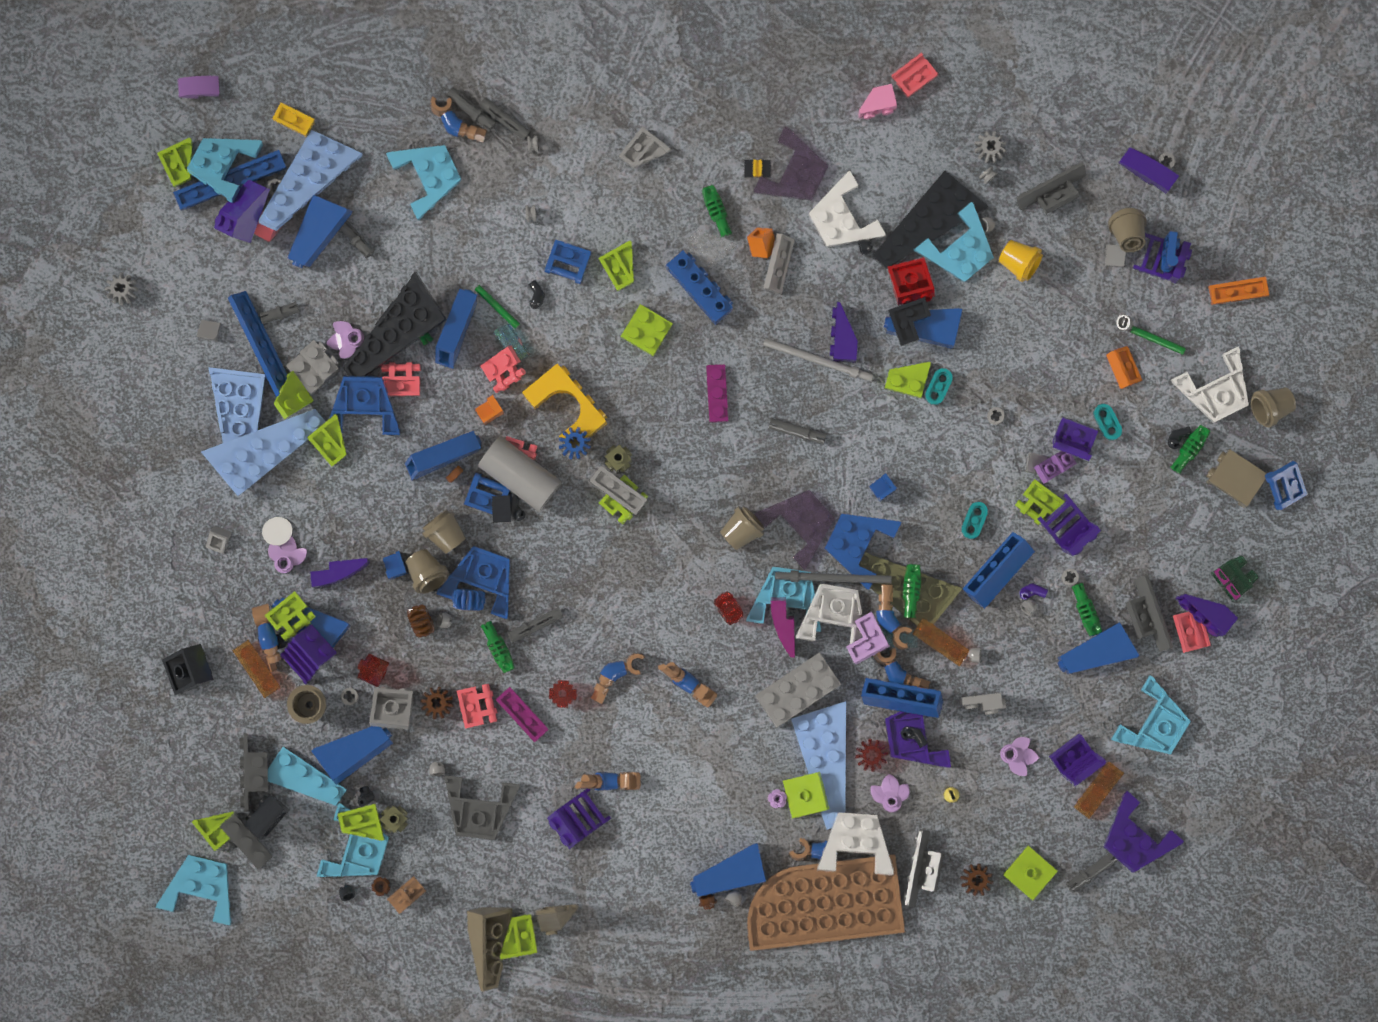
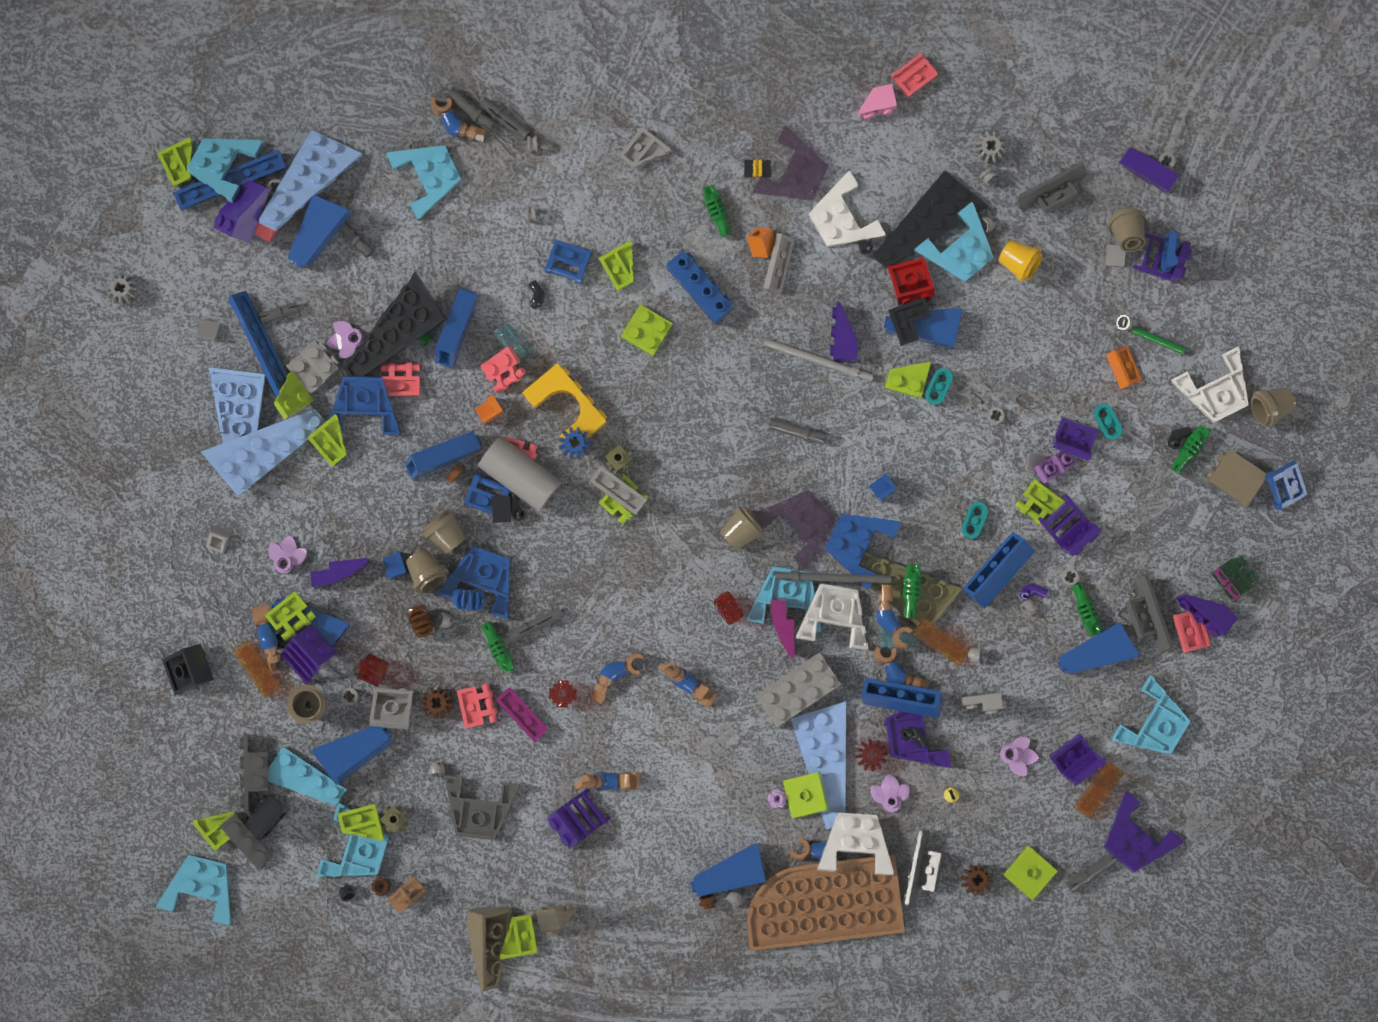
(198, 86): medium lavender slope -> none
(277, 531): white sticker -> none
(293, 119): yellow plate -> none
(366, 796): black arm -> none
(500, 309): green bar -> none
(717, 393): magenta plate -> none
(872, 641): lavender plate -> none
(1238, 290): orange plate -> none

